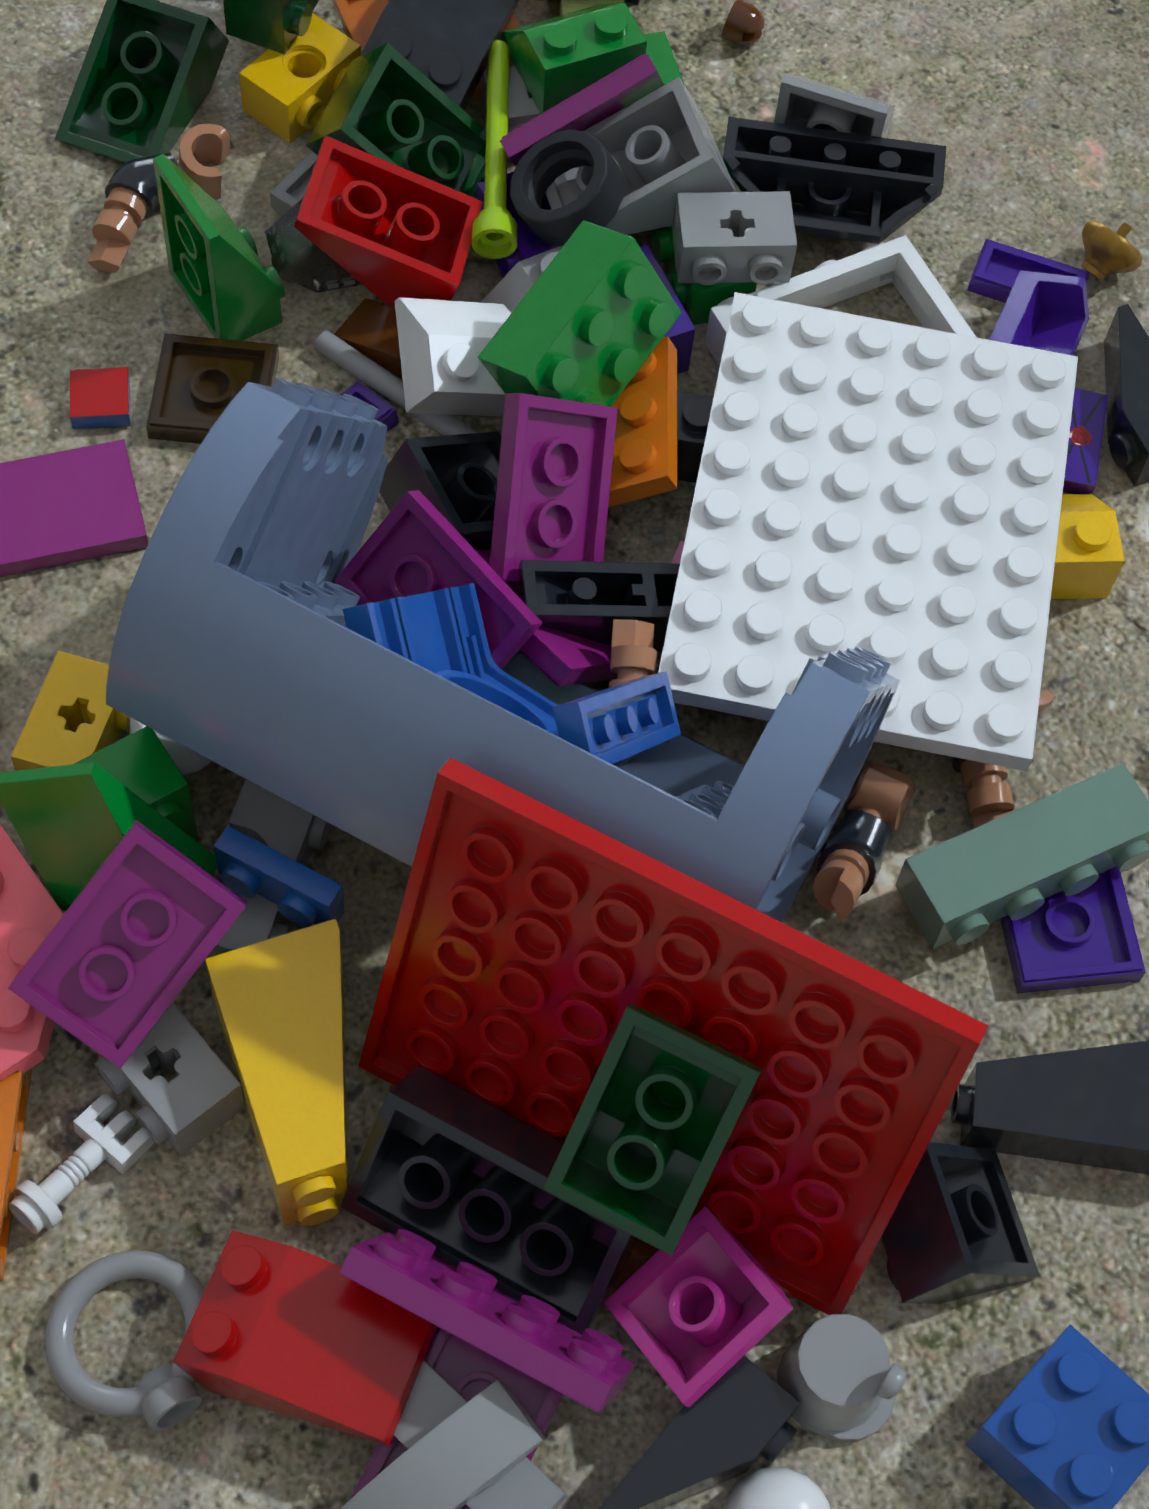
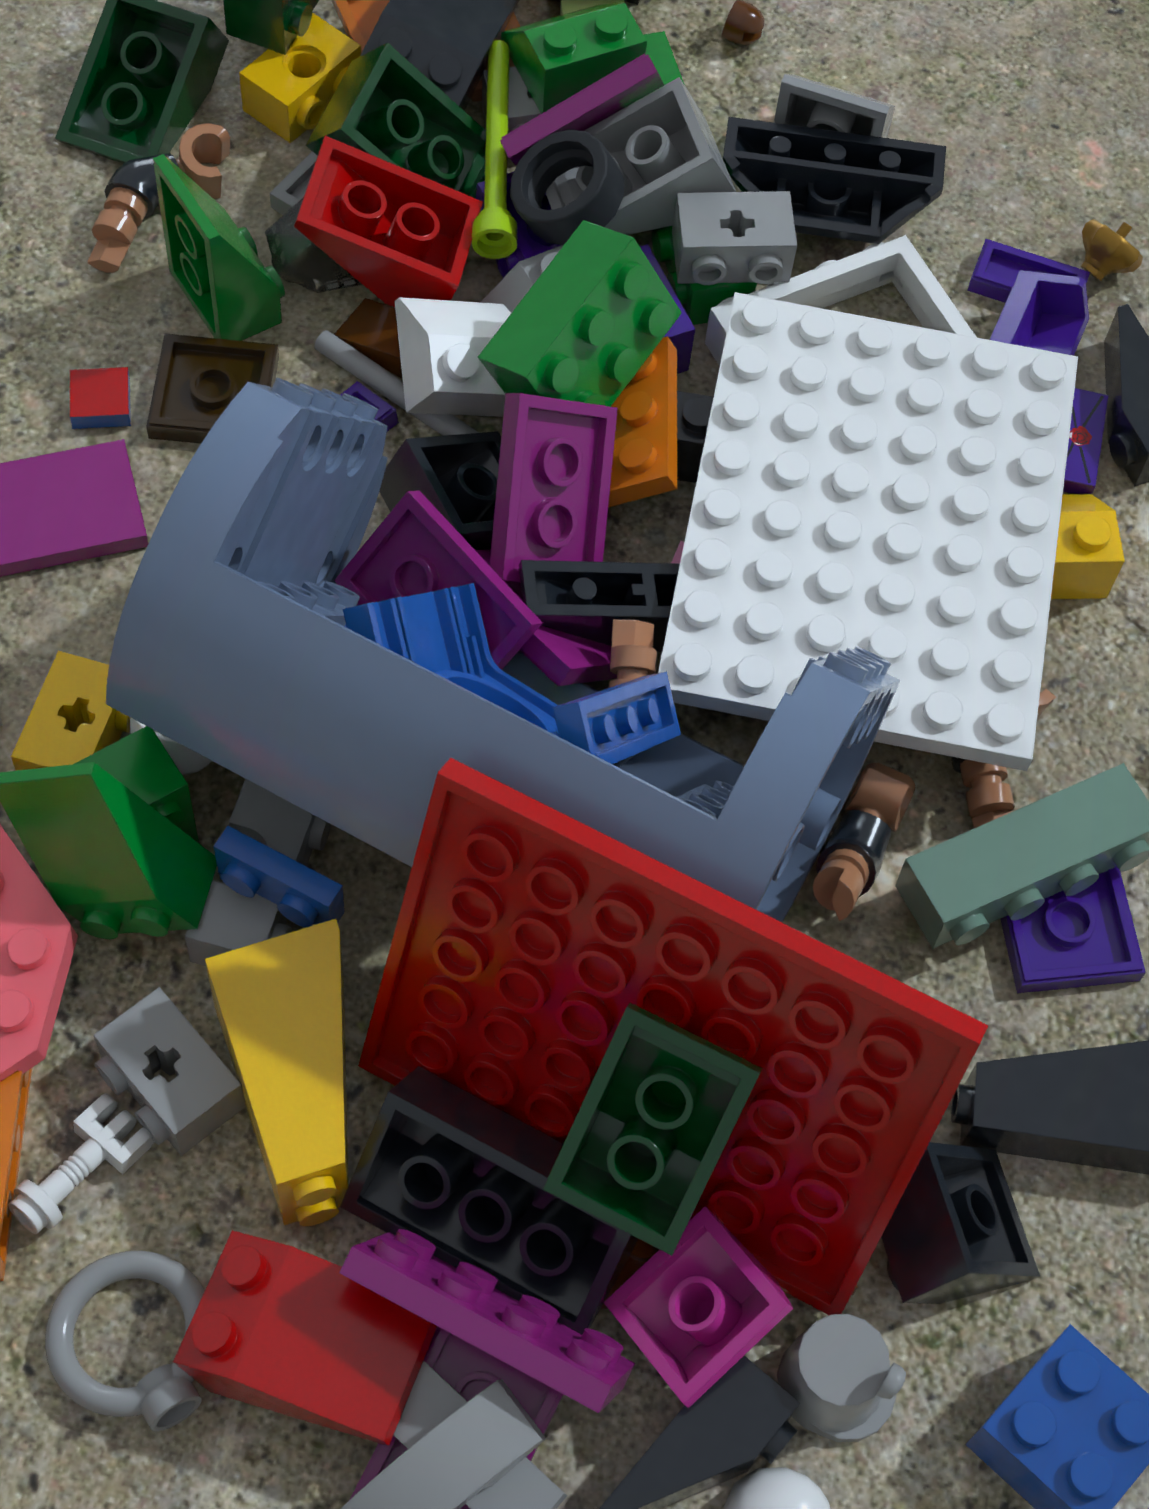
(127, 944): magenta plate -> none

